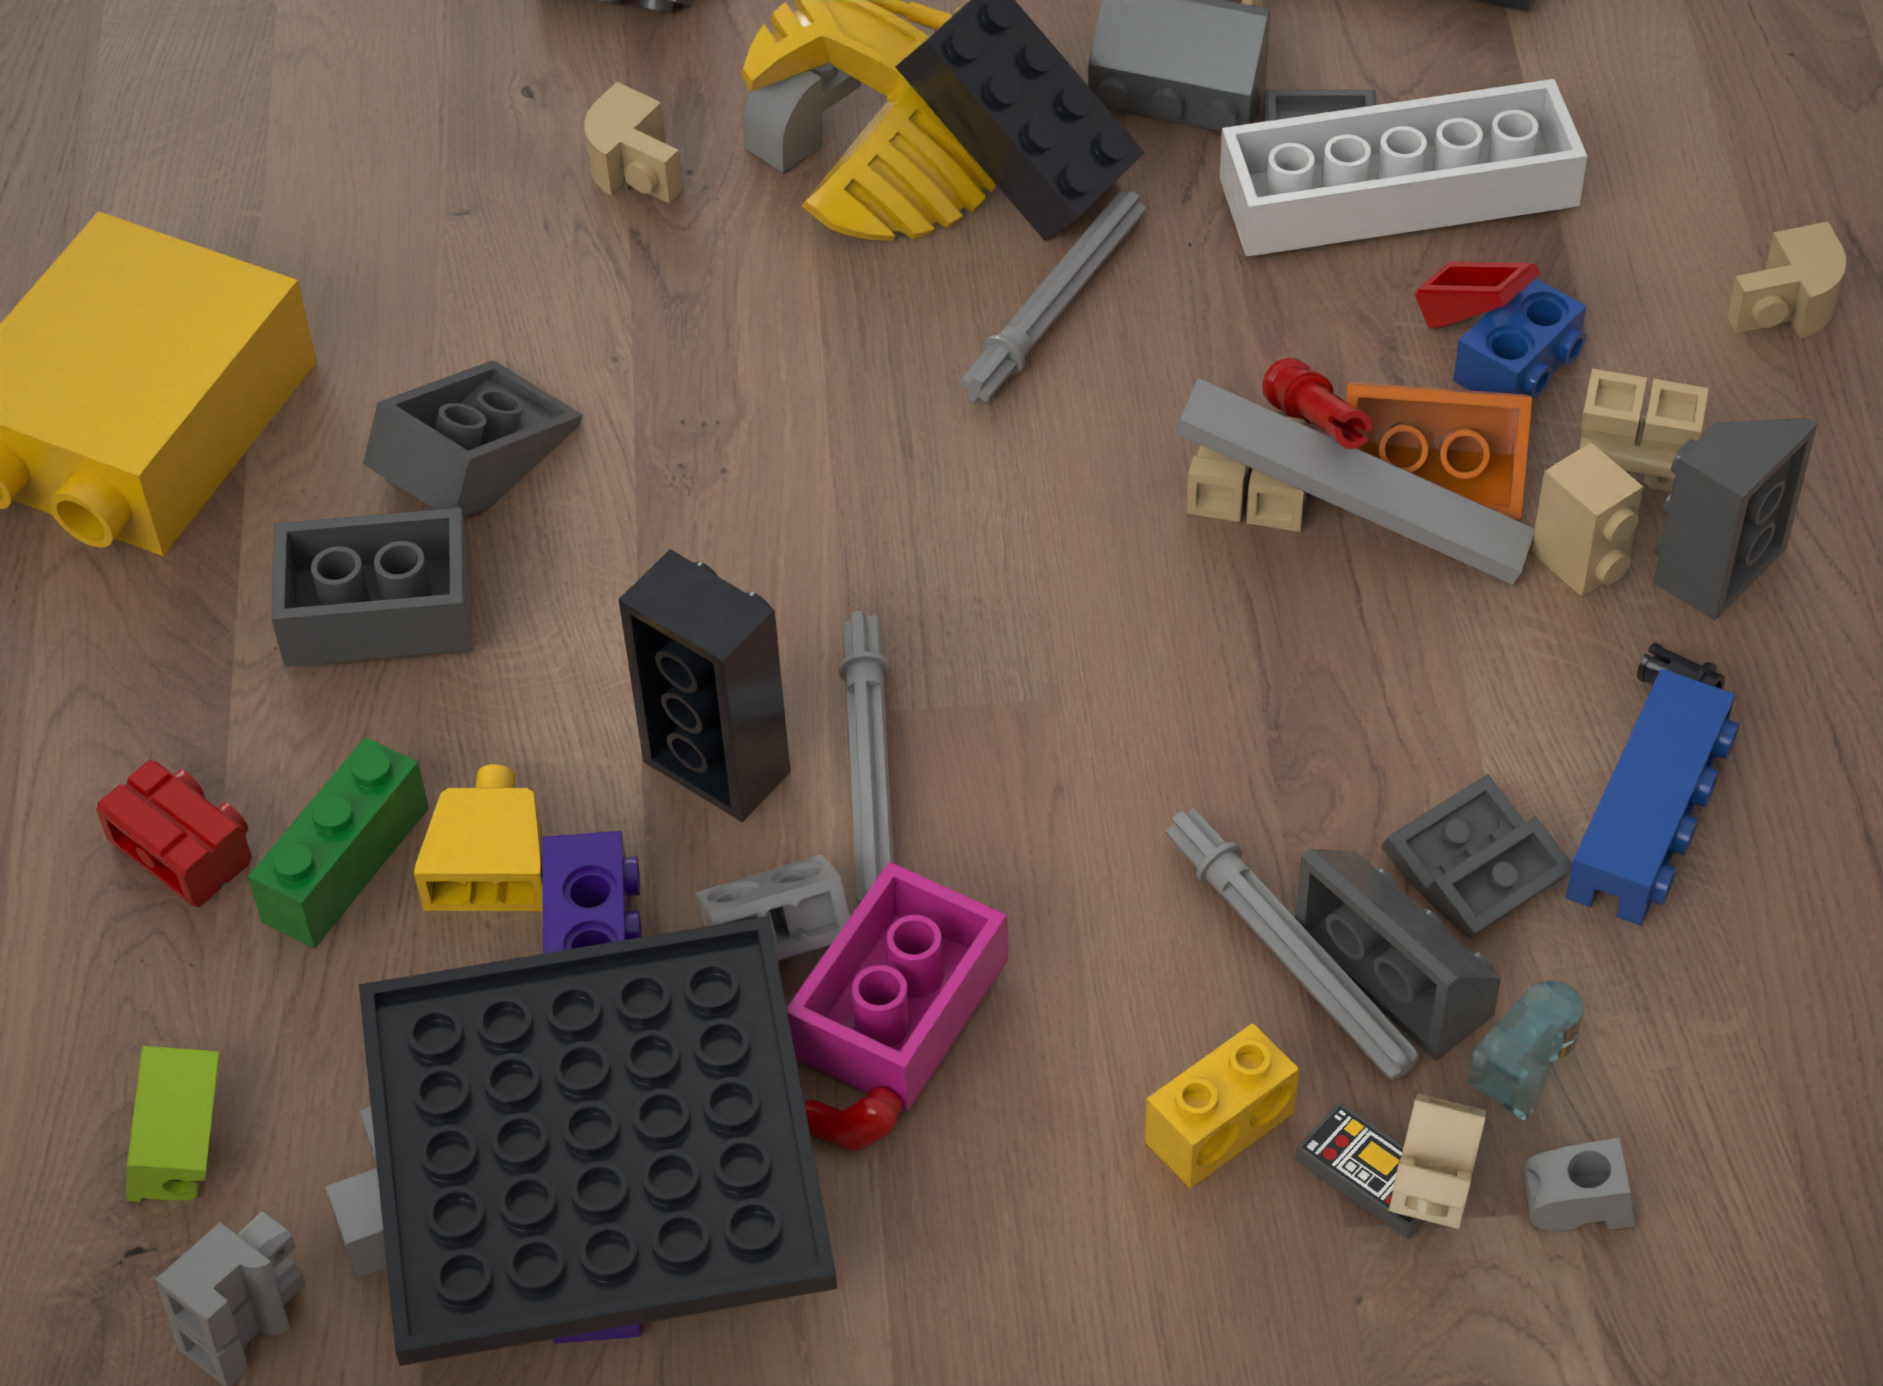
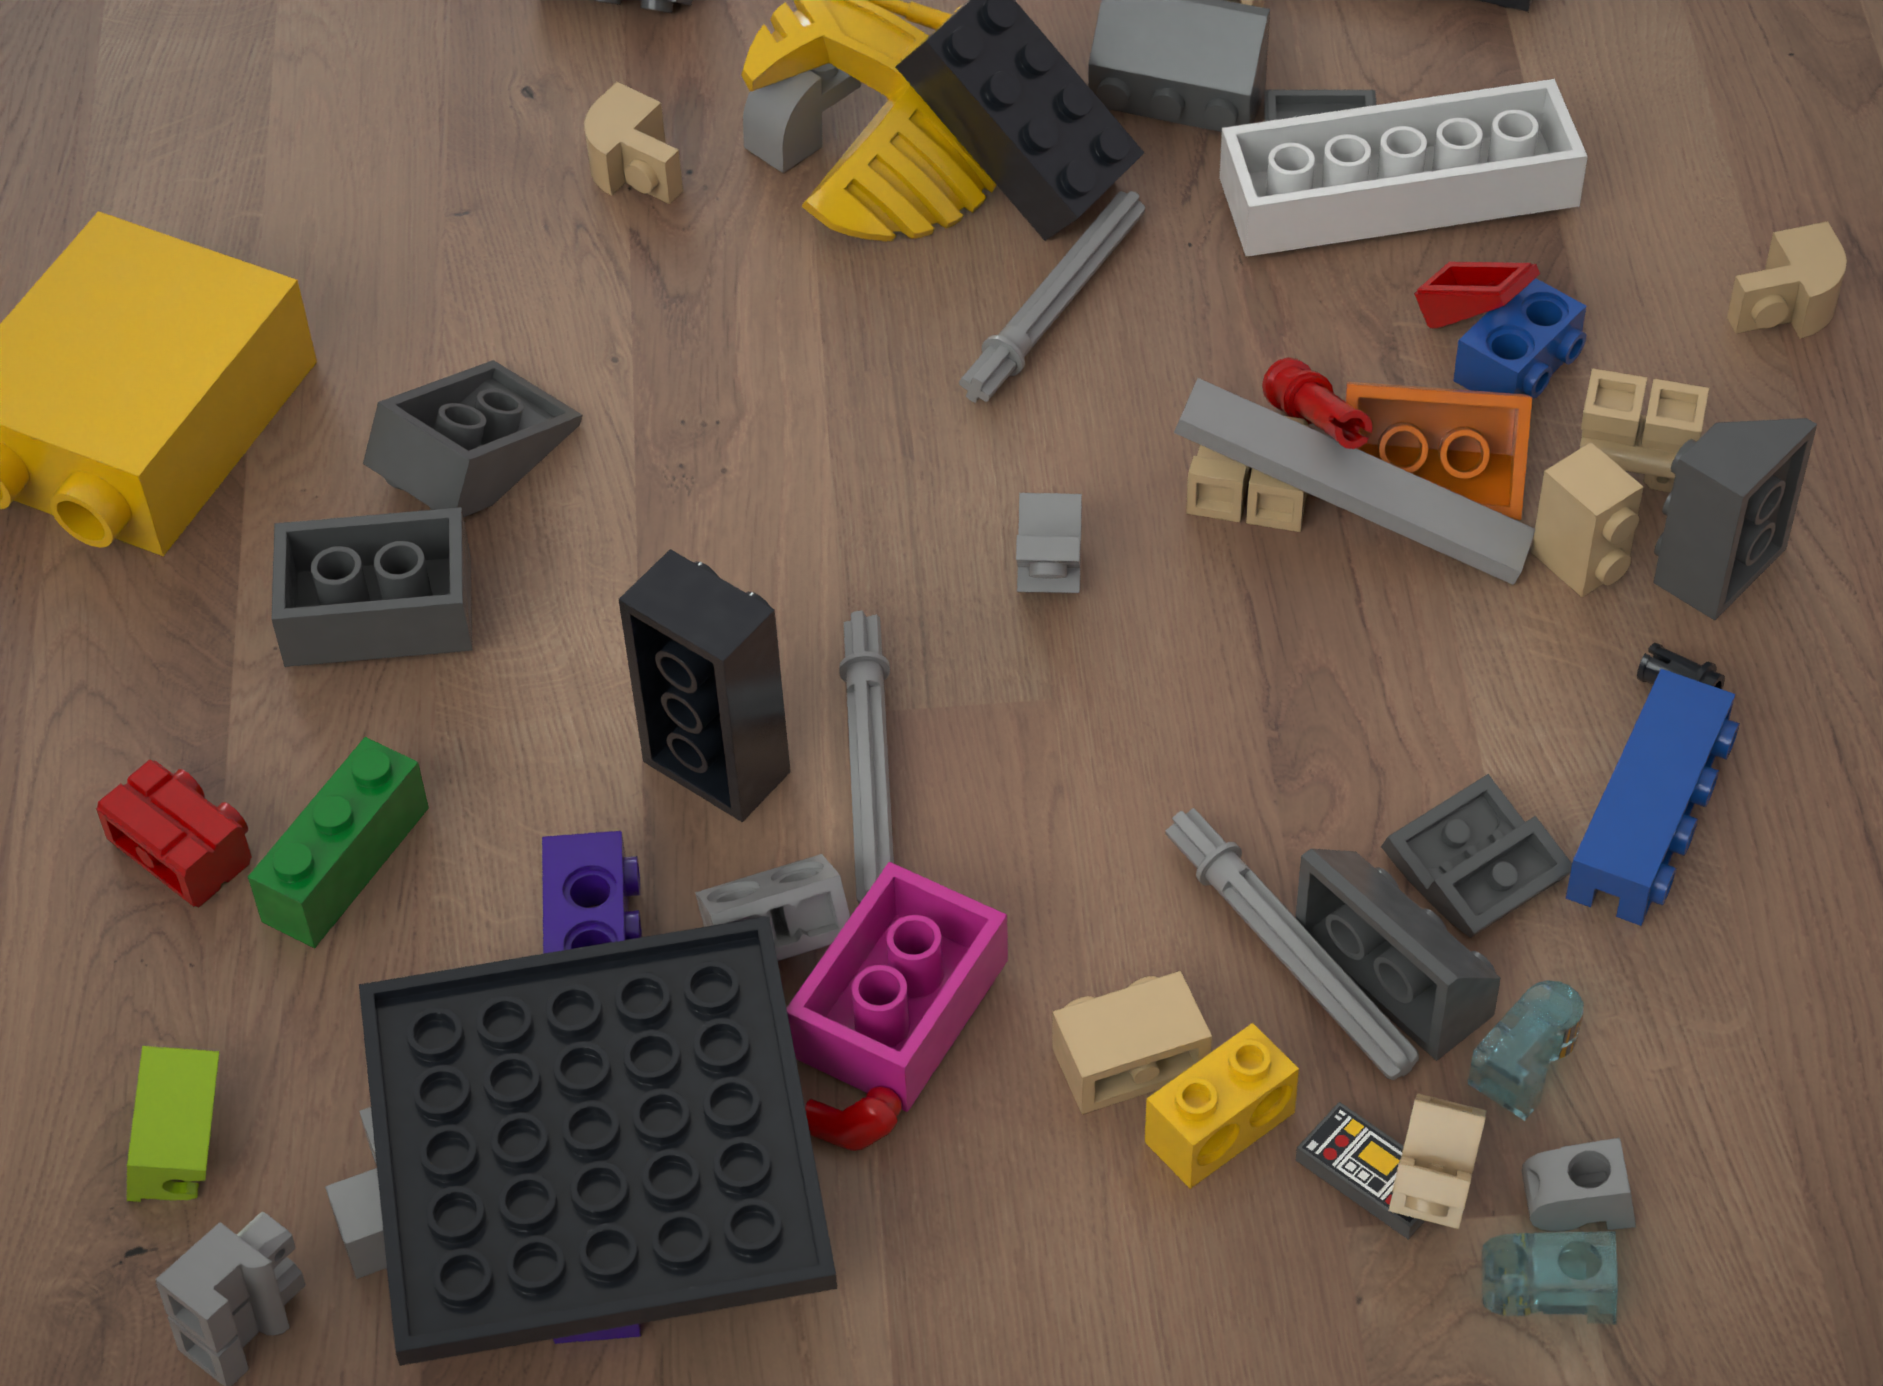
(483, 848): yellow torso -> none
(1049, 543): none -> light grey brick
(1129, 1040): none -> tan brick
(1551, 1274): none -> clear light blue leg

